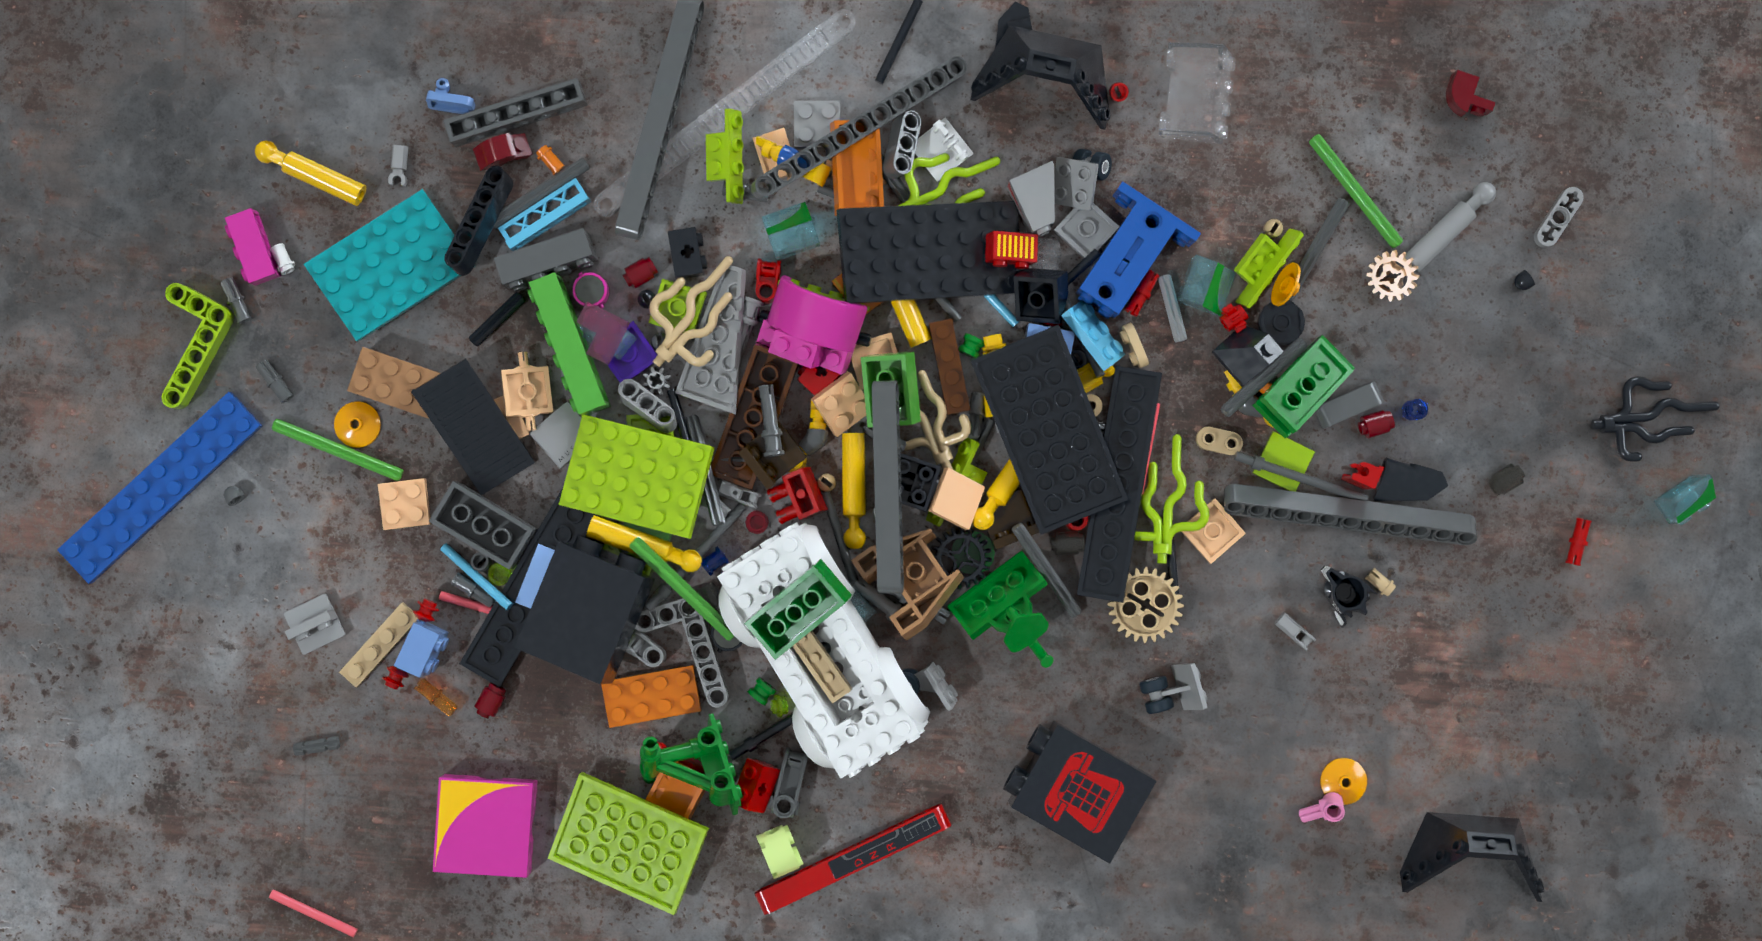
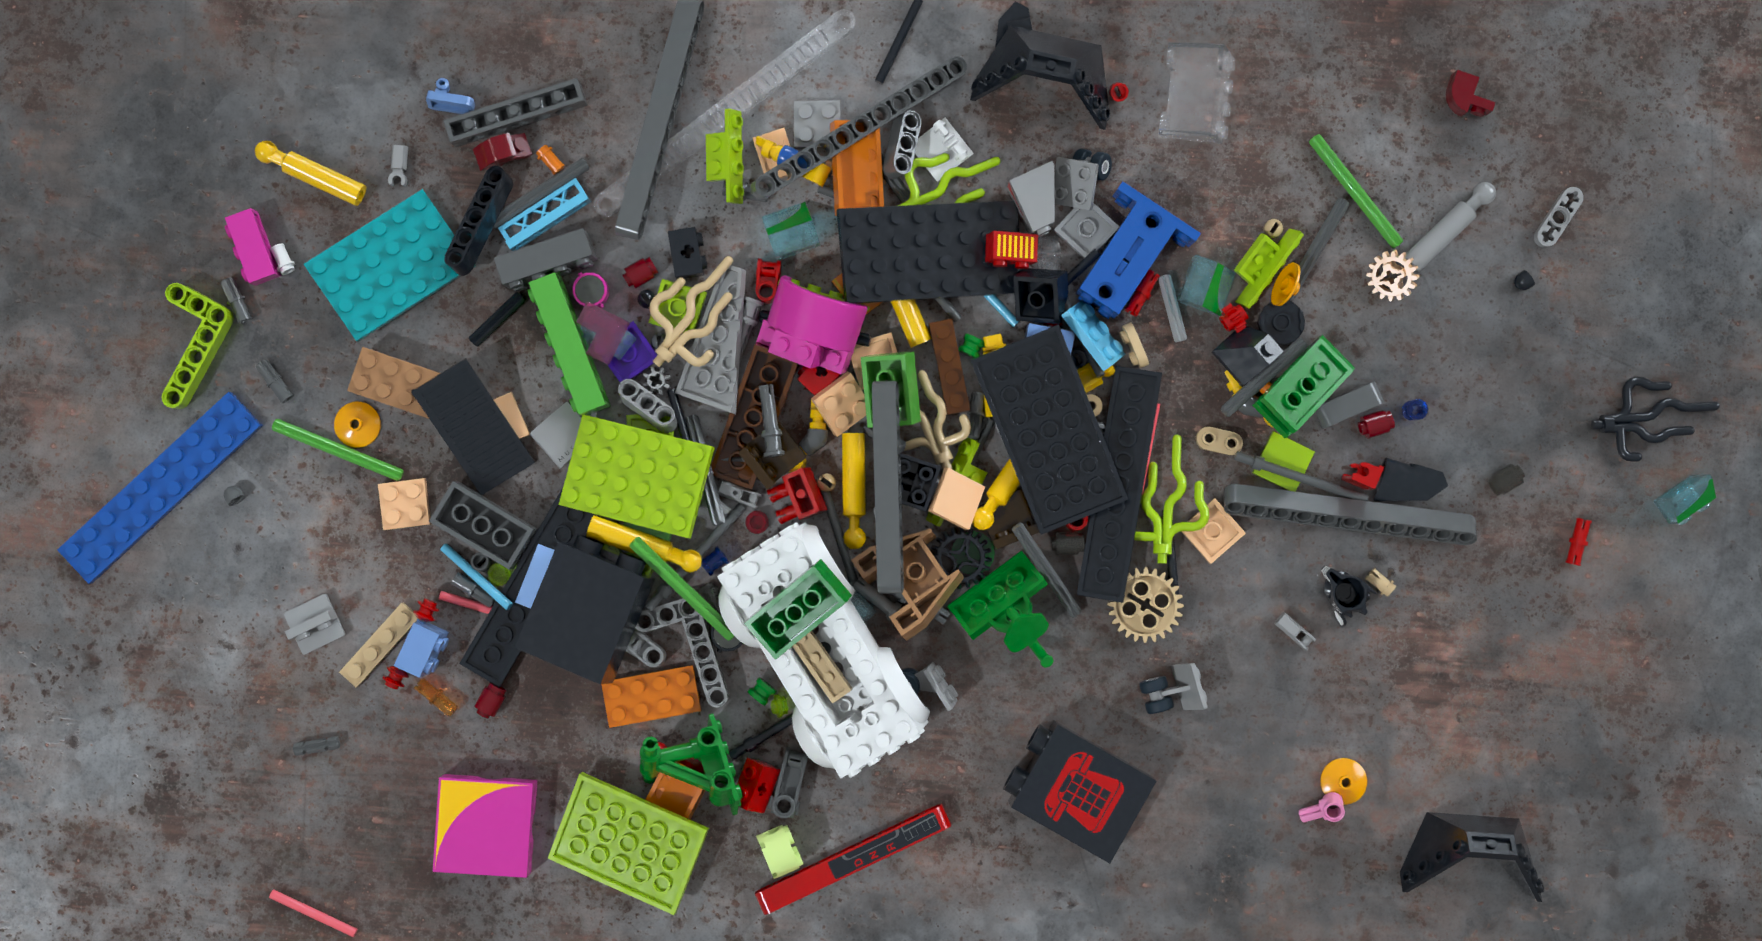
(526, 391): light nougat plate -> none

